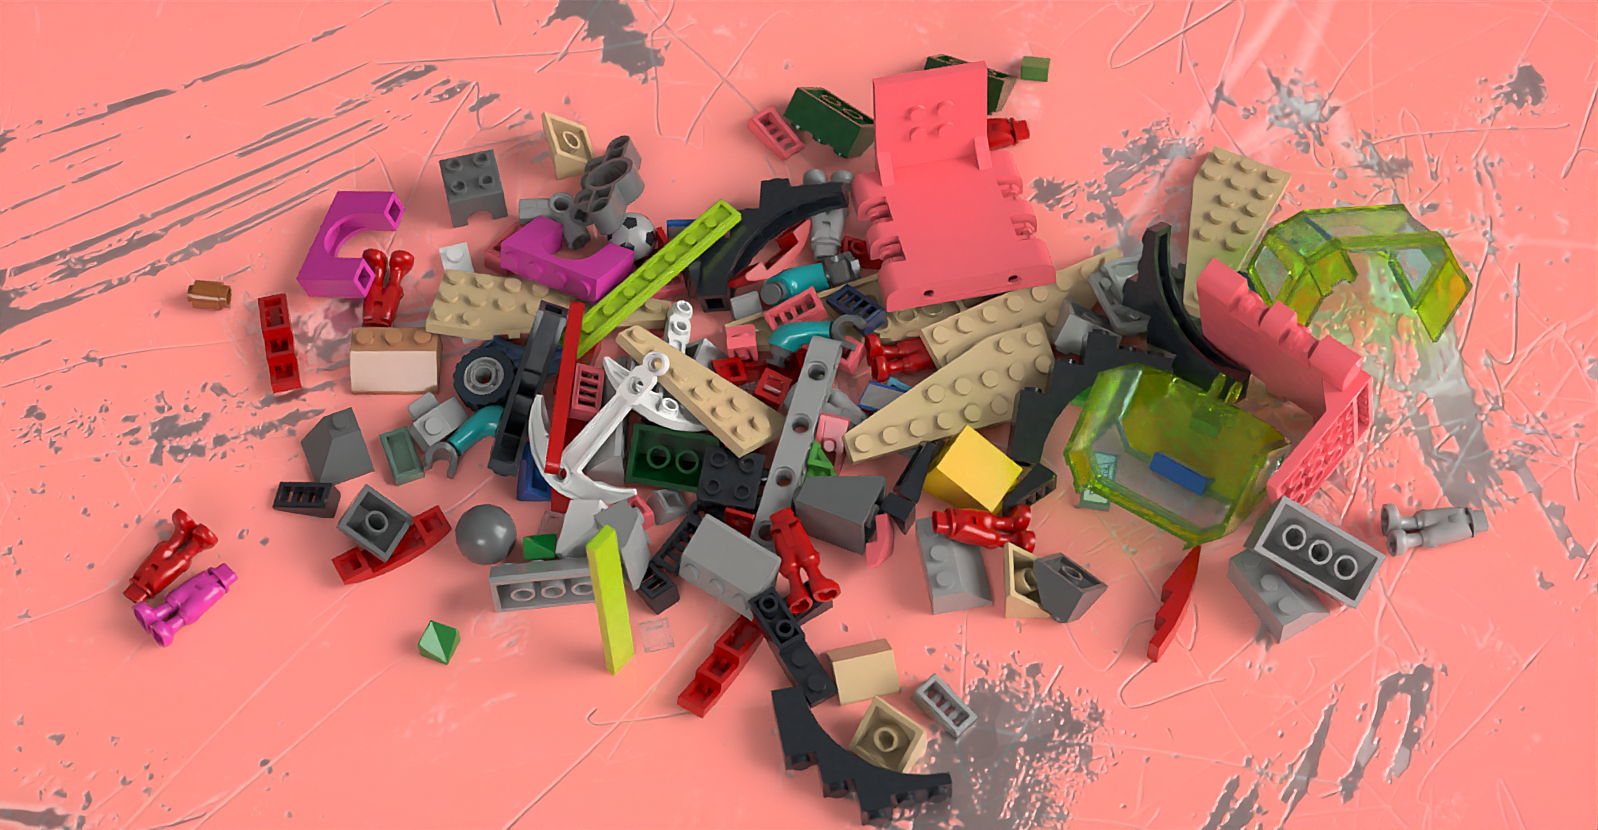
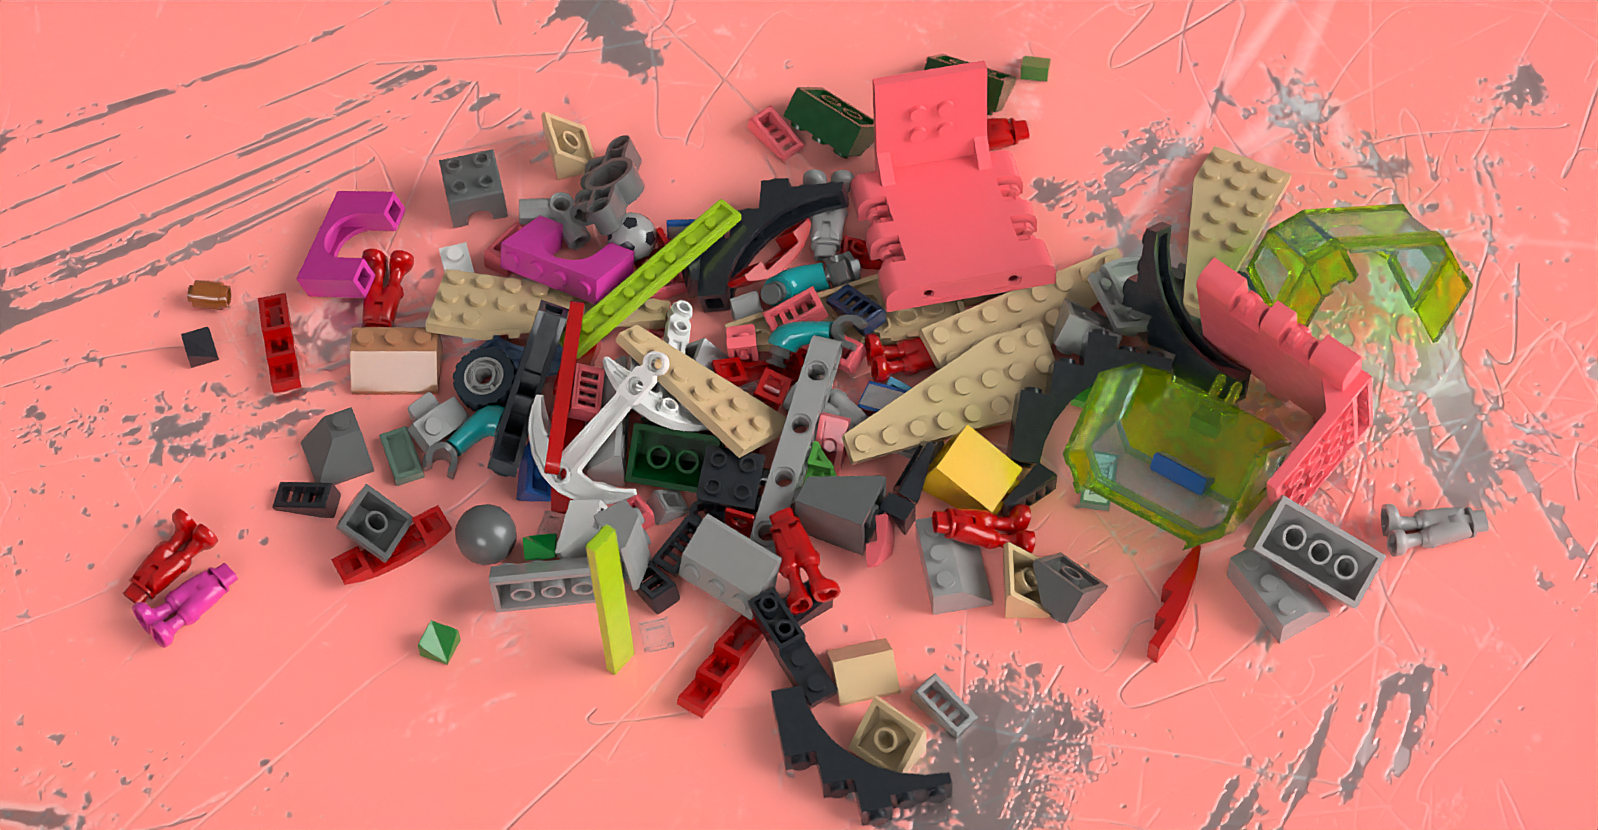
(199, 347): none -> black slope

